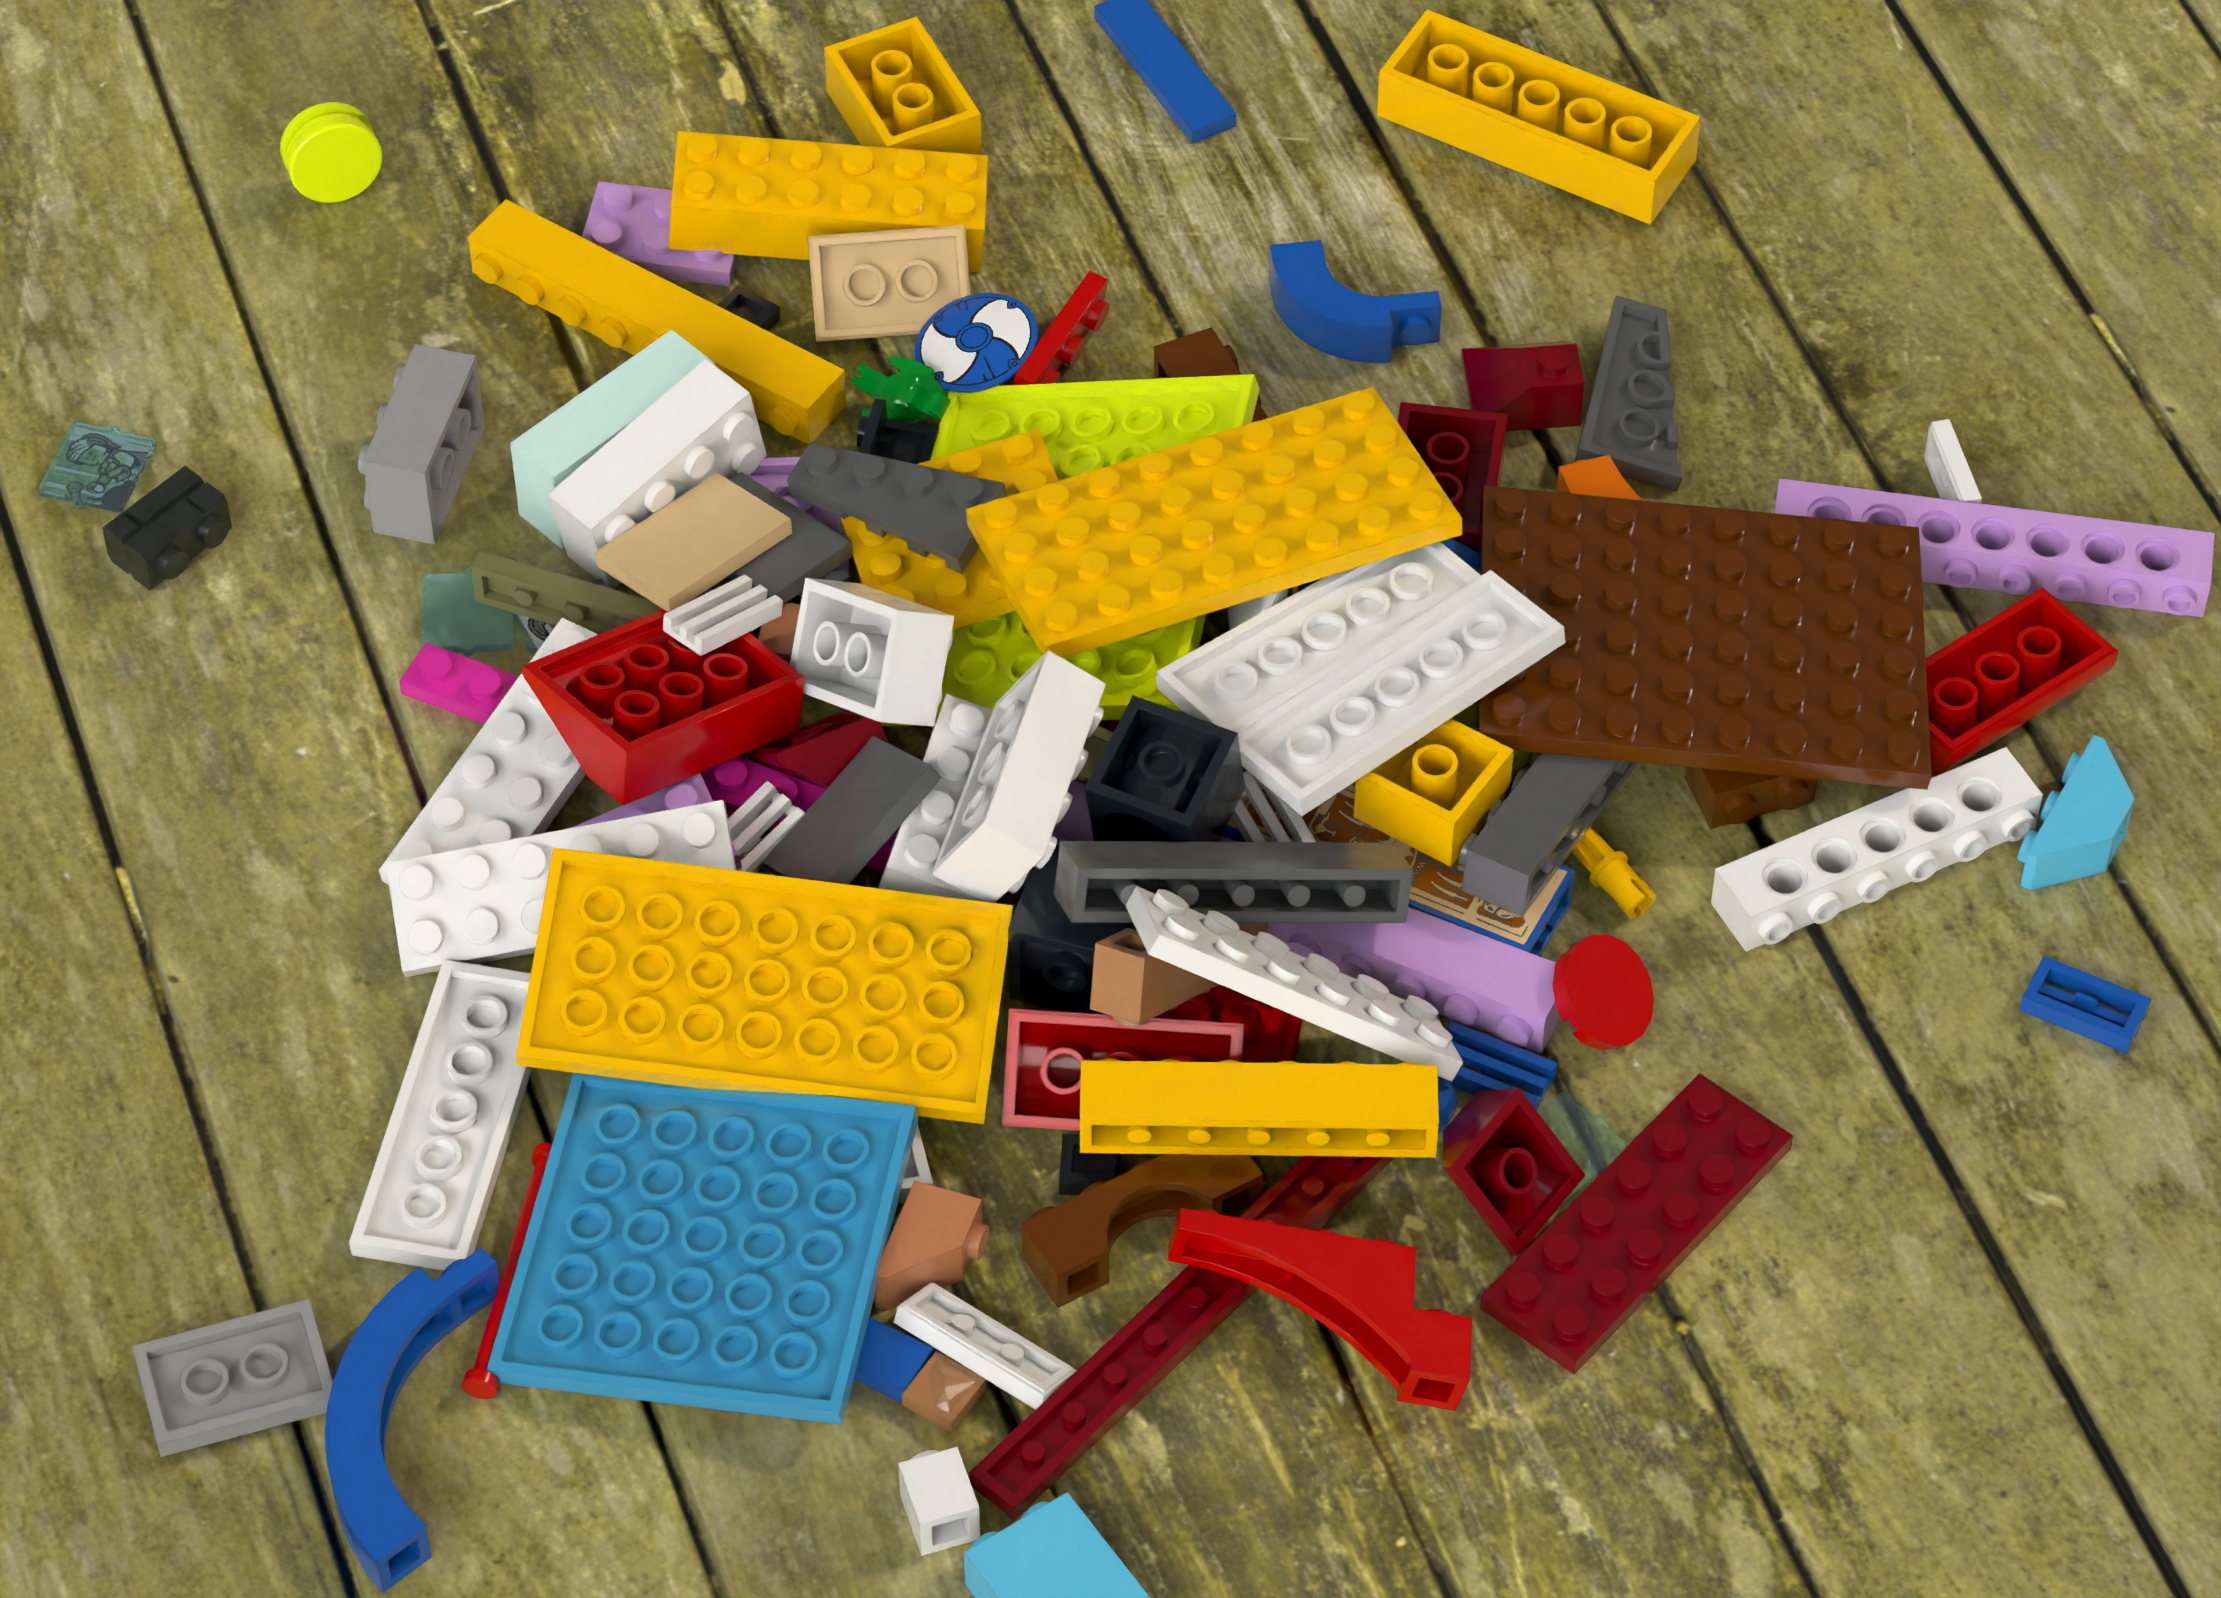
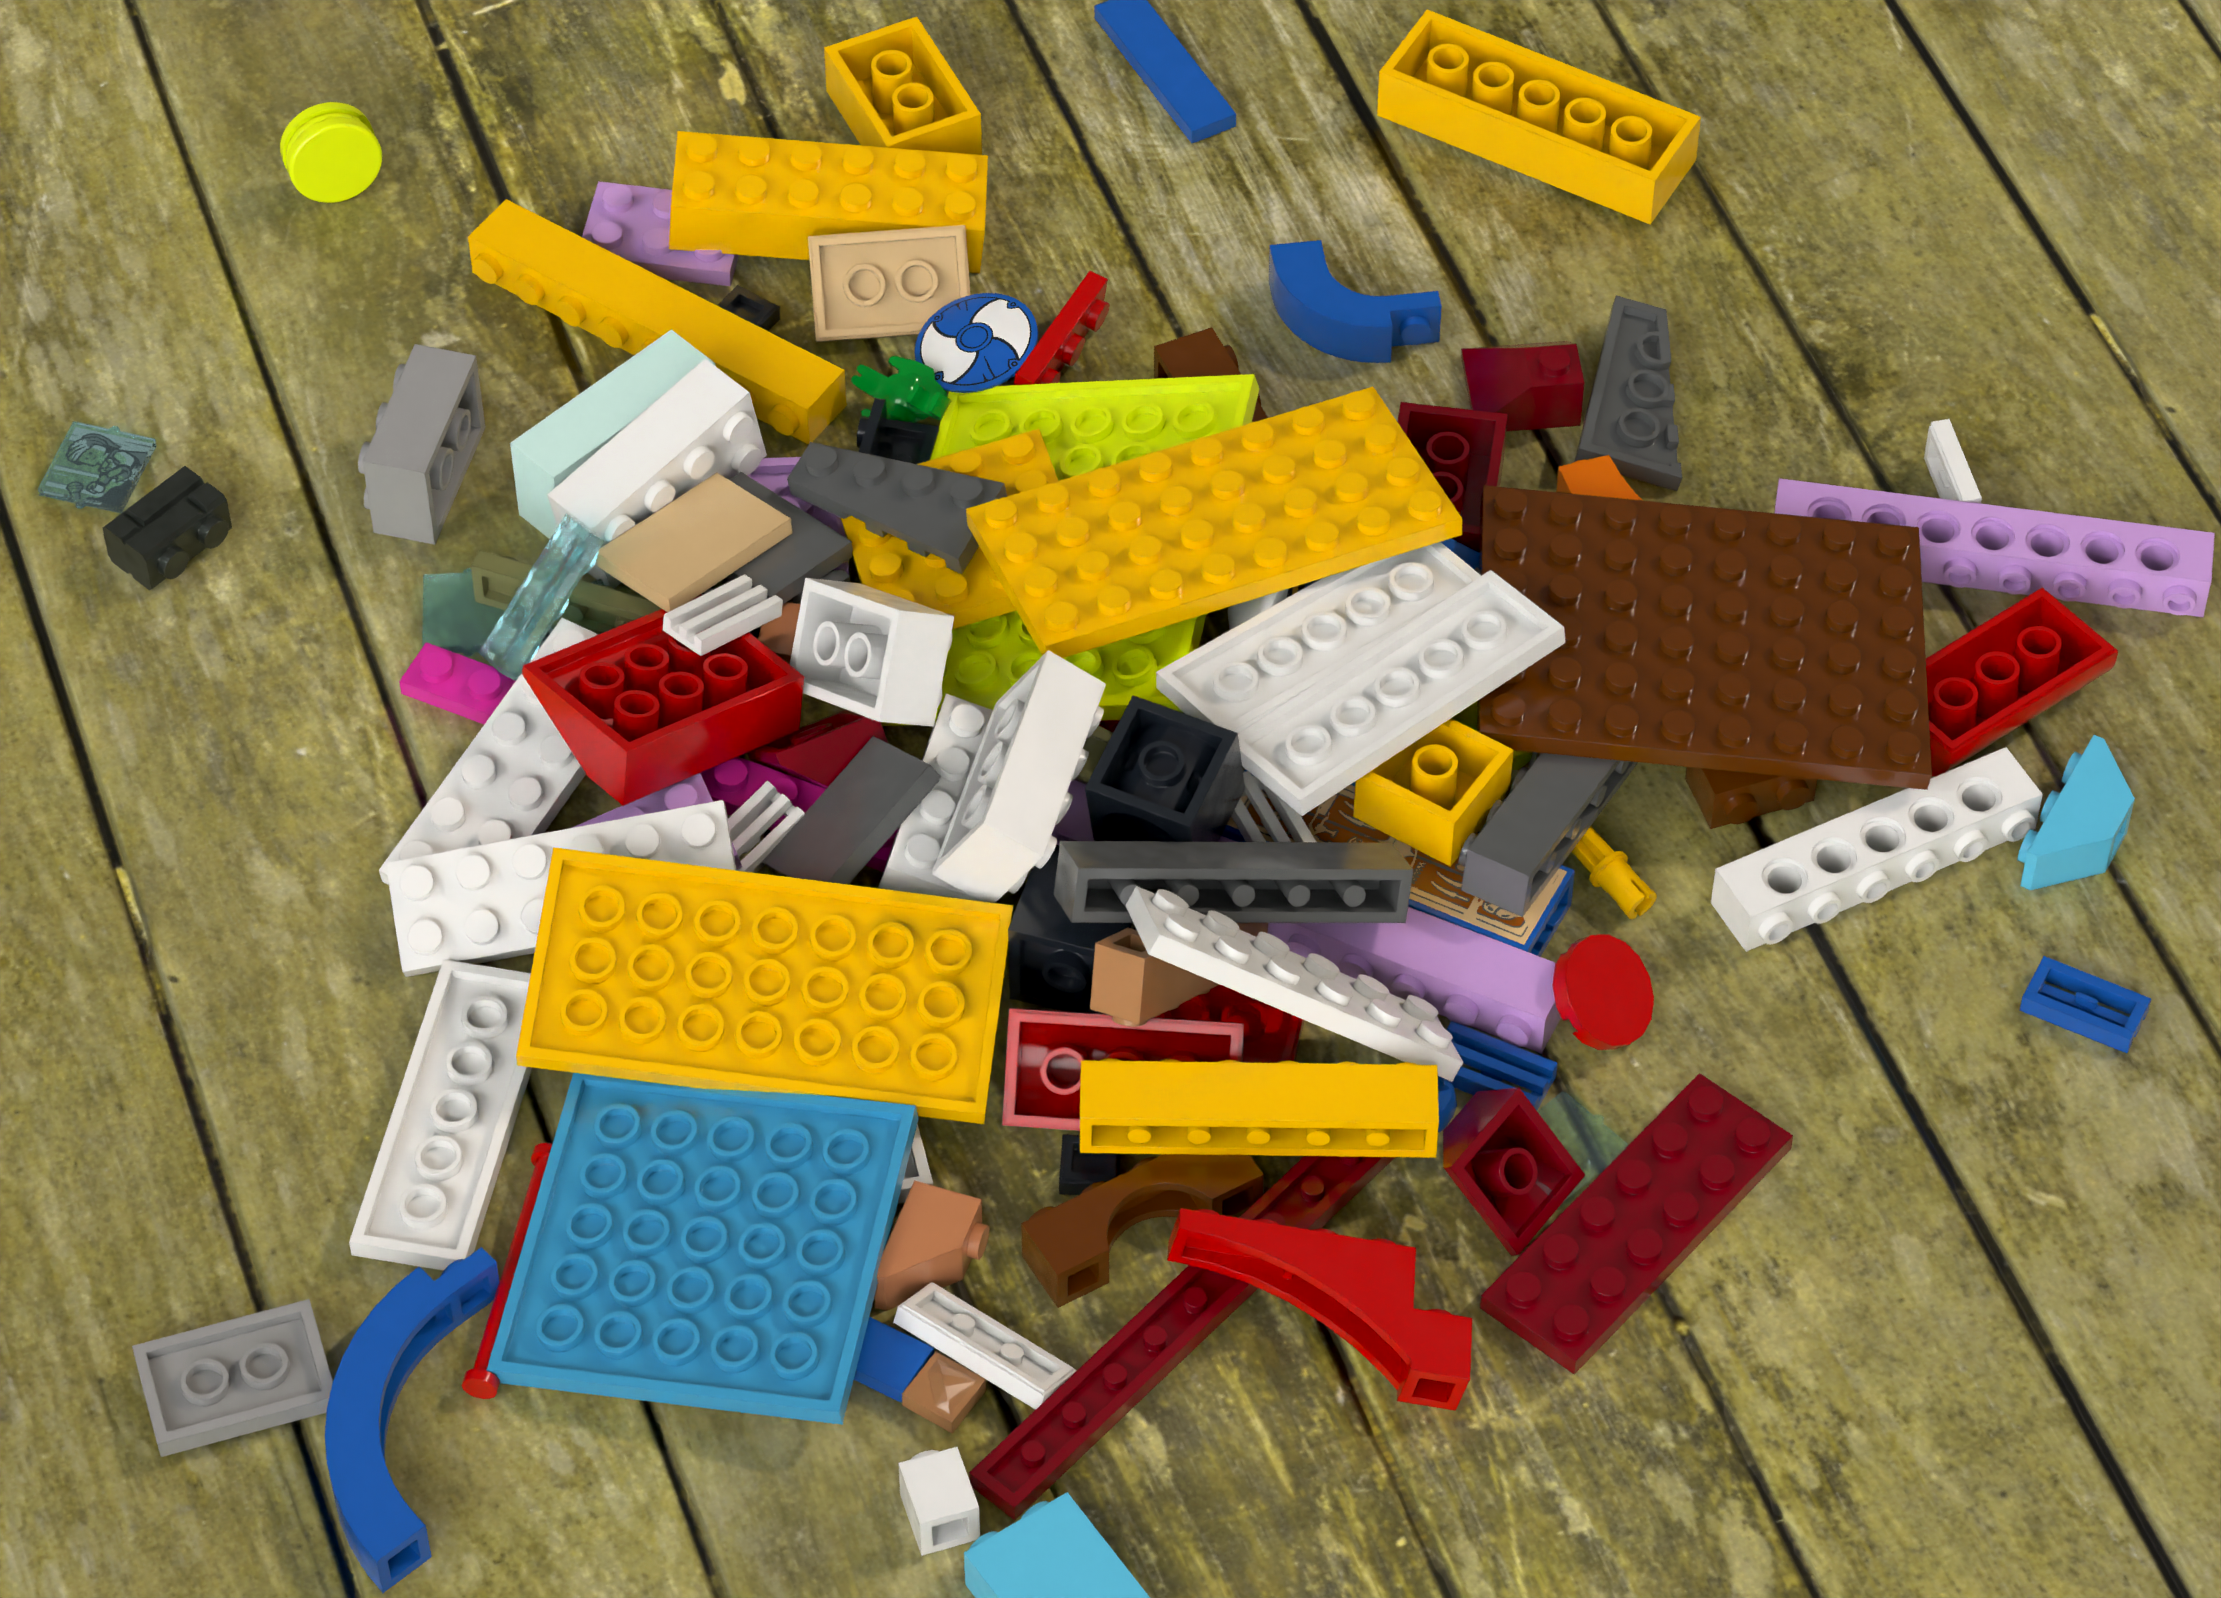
(542, 597): none -> clear light blue plate

